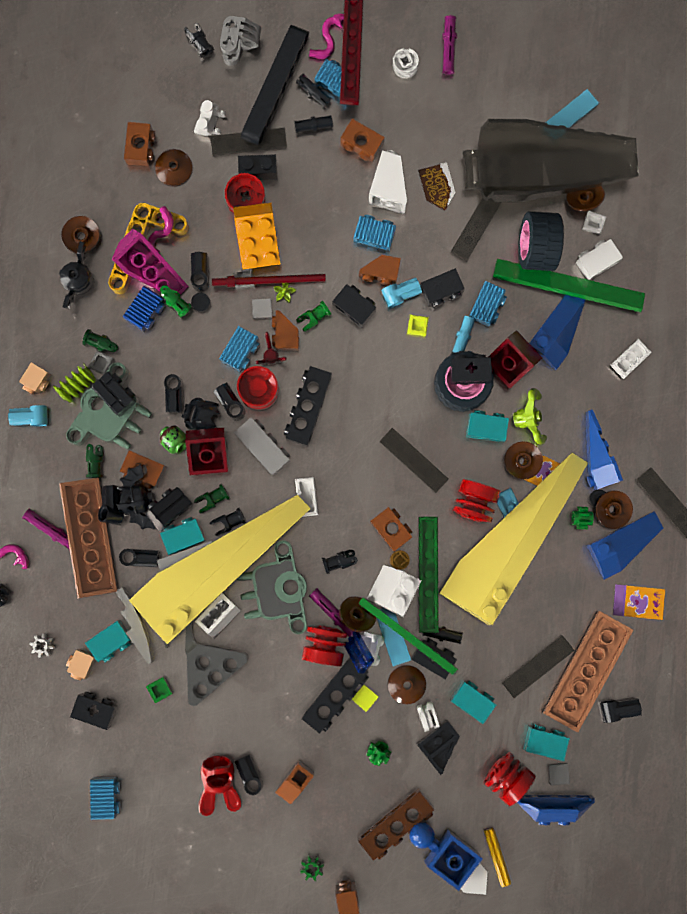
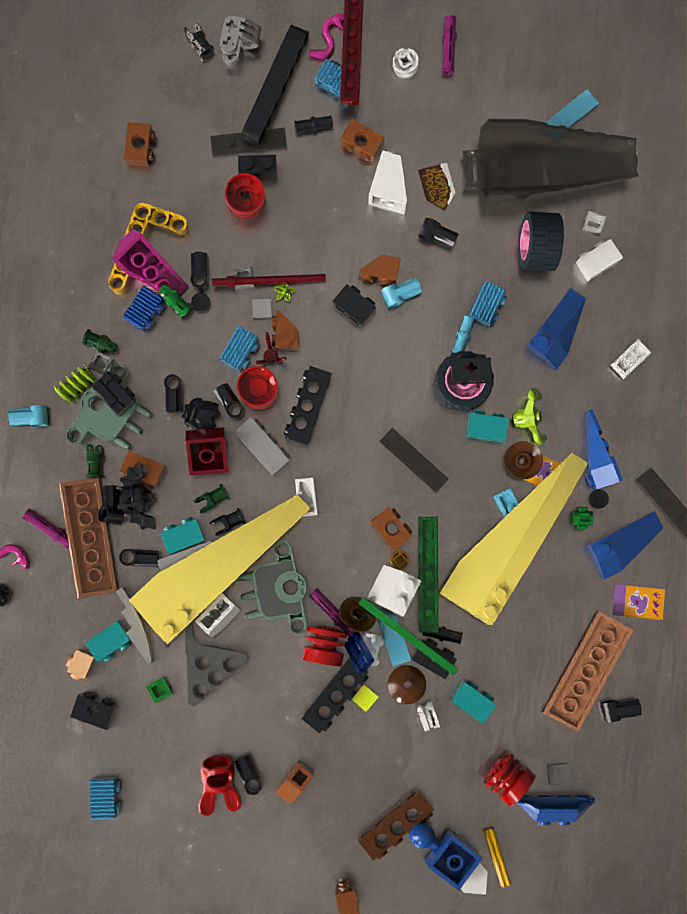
(35, 379): light nougat brick -> none
(47, 647): white gear -> none
(77, 226): reddish brown dish -> none
(77, 284): black helmet -> none
(168, 219): dark pink animal -> none
(168, 508): black brick -> none
(173, 439): bright green head -> none
(177, 175): reddish brown dish -> none
(208, 118): white piece -> none
(256, 235): light orange brick -> none
(313, 90): black pin -> none
(314, 316): green piece -> none
(315, 863): green gear -> none
(341, 560): black piece -> none
(374, 232): dark azure brick -> none
(378, 753): green gear -> none
(417, 325): neon yellow tile -> none
(433, 232): none -> black piece
(439, 745): black wing -> none
(442, 288): black brick -> none
(475, 229): clear smoke tile -> none
(476, 501): red wheel -> none
(513, 359): dark red brick -> none
(537, 666): clear smoke tile -> none
(546, 743): teal brick -> none
(570, 285): green tile -> none
(586, 199): reddish brown dish -> none
(622, 509): reddish brown dish -> none

